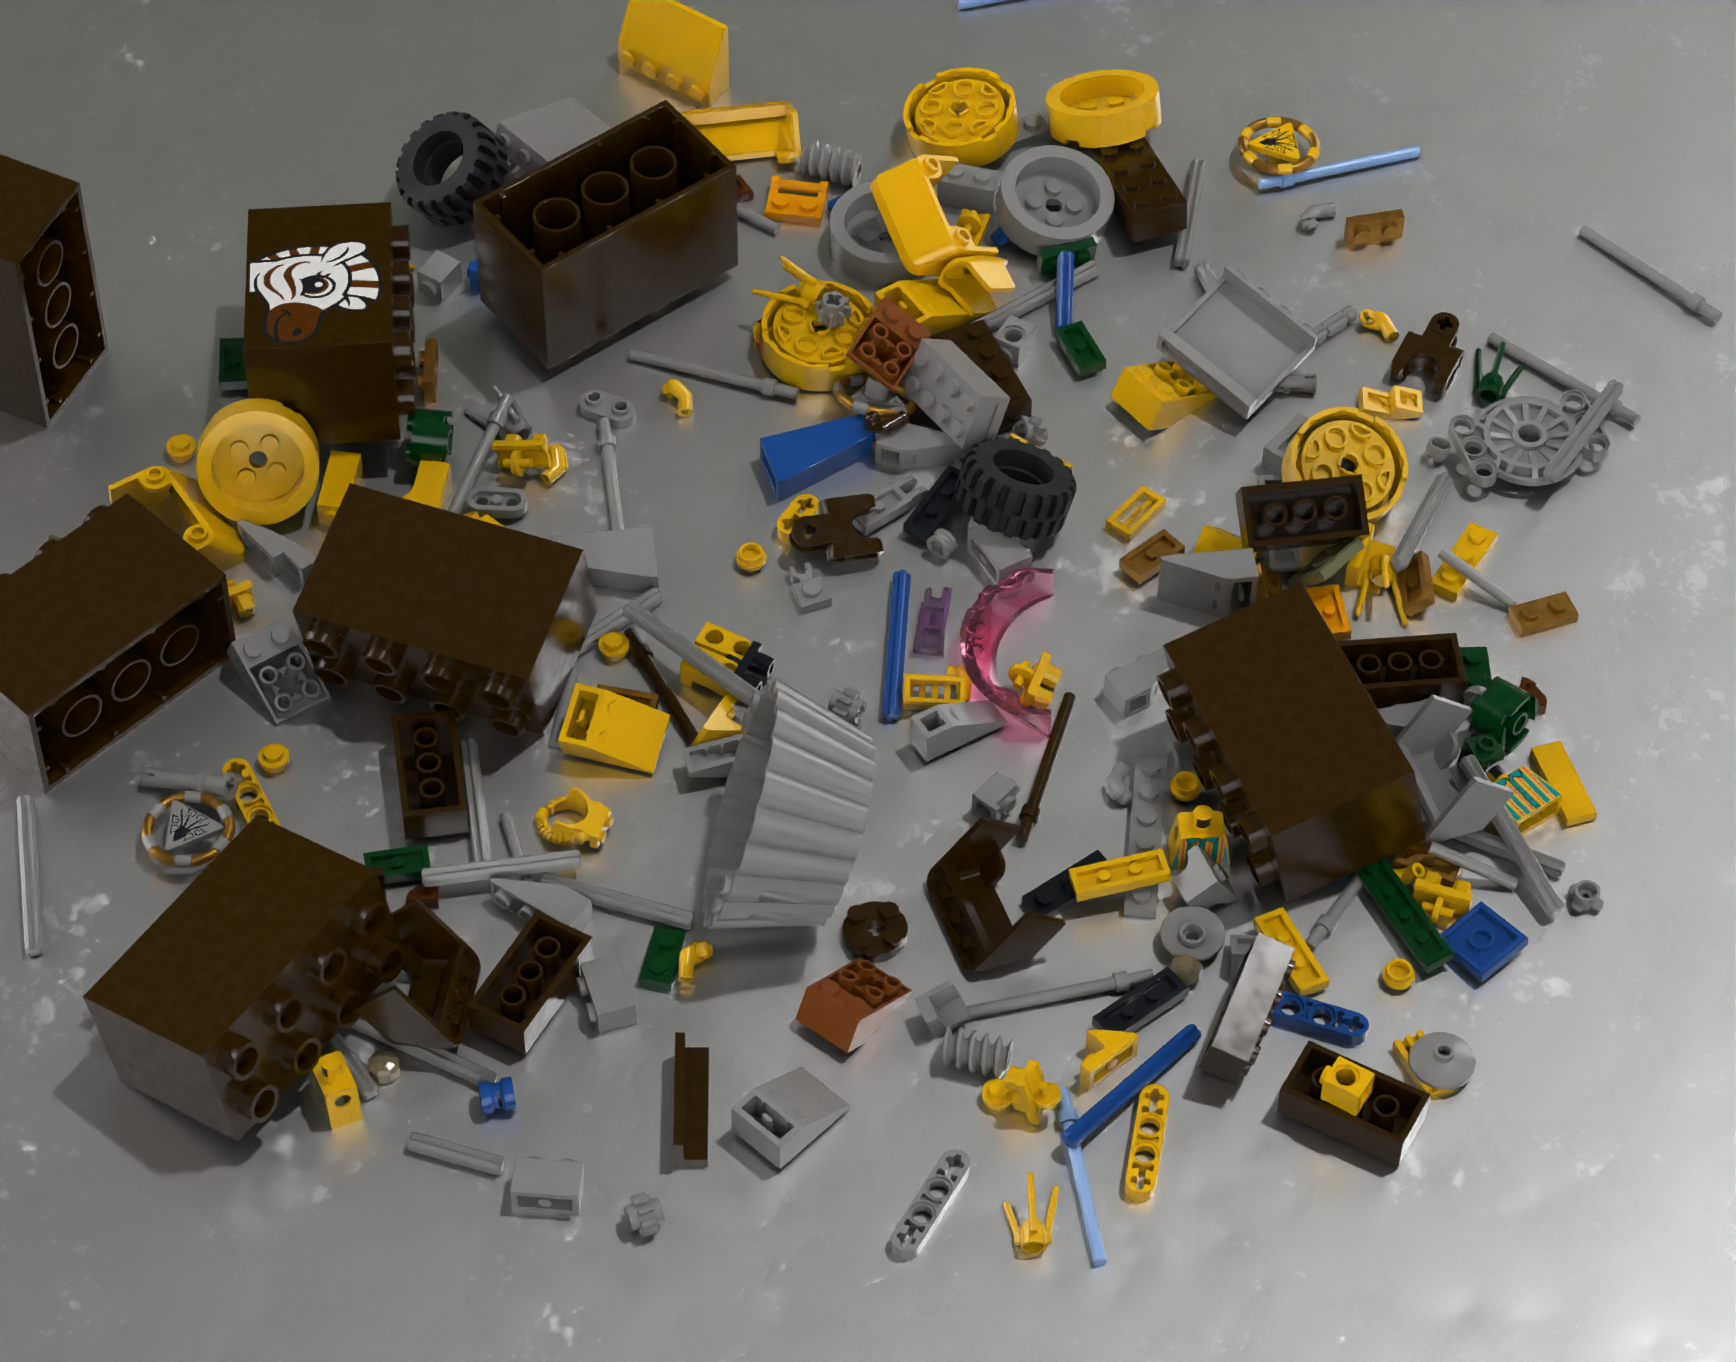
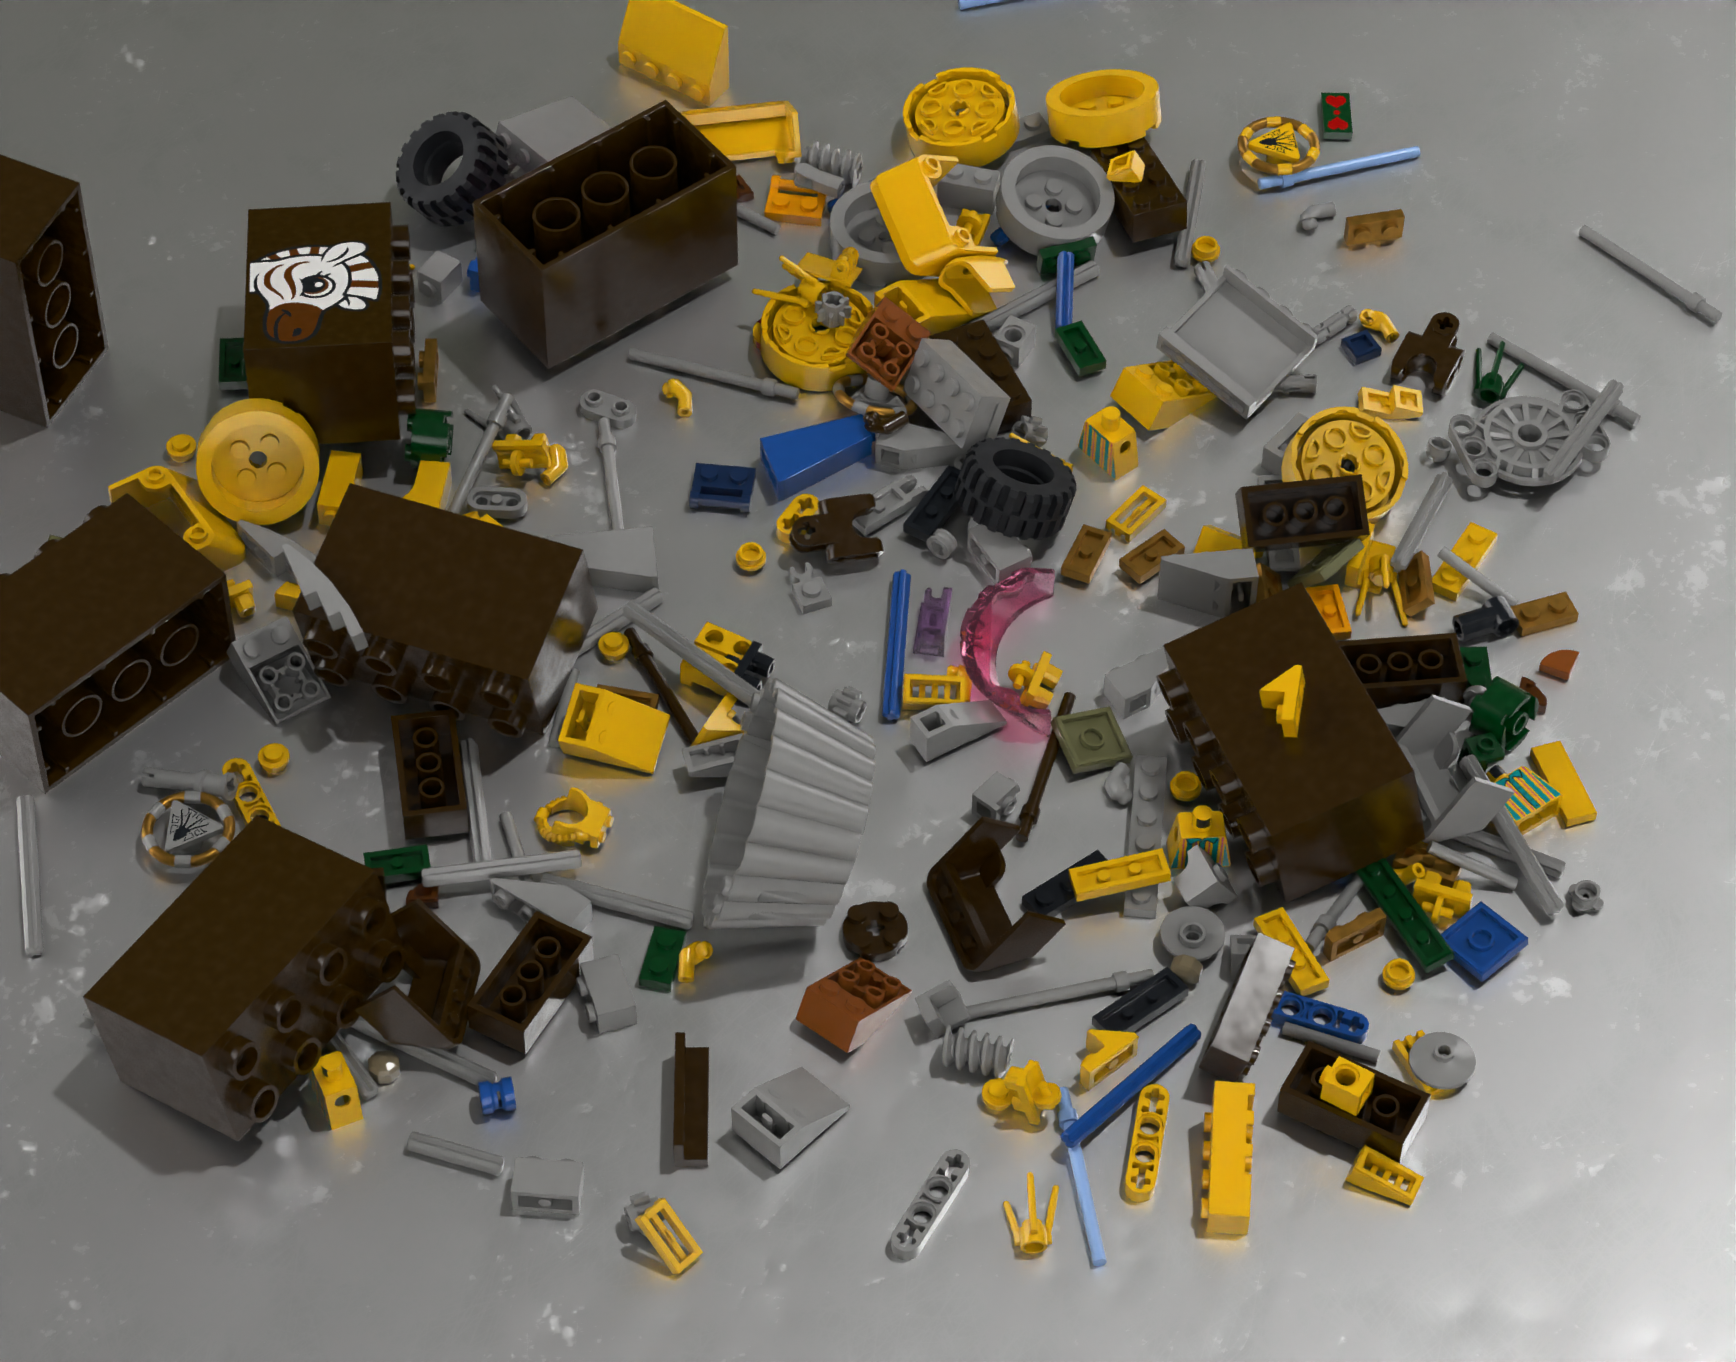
(287, 595): none -> yellow slope
(321, 592): none -> light grey slope
(657, 1242): none -> yellow tile
(722, 486): none -> dark blue plate
(819, 181): none -> light grey bar
(839, 272): none -> yellow hinge
(1086, 553): none -> pearl gold plate
(1091, 740): none -> olive plate
(1110, 442): none -> yellow torso
(1126, 168): none -> yellow slope
(1205, 249): none -> yellow plate
(1229, 1158): none -> yellow wedge
(1286, 696): none -> yellow slope
(1331, 1042): none -> light grey bar
(1336, 116): none -> dark green tile
(1354, 934): none -> pearl gold plate
(1361, 347): none -> dark blue tile
(1370, 1181): none -> yellow slope
(1493, 617): none -> black piece
(1559, 663): none -> dark orange tile

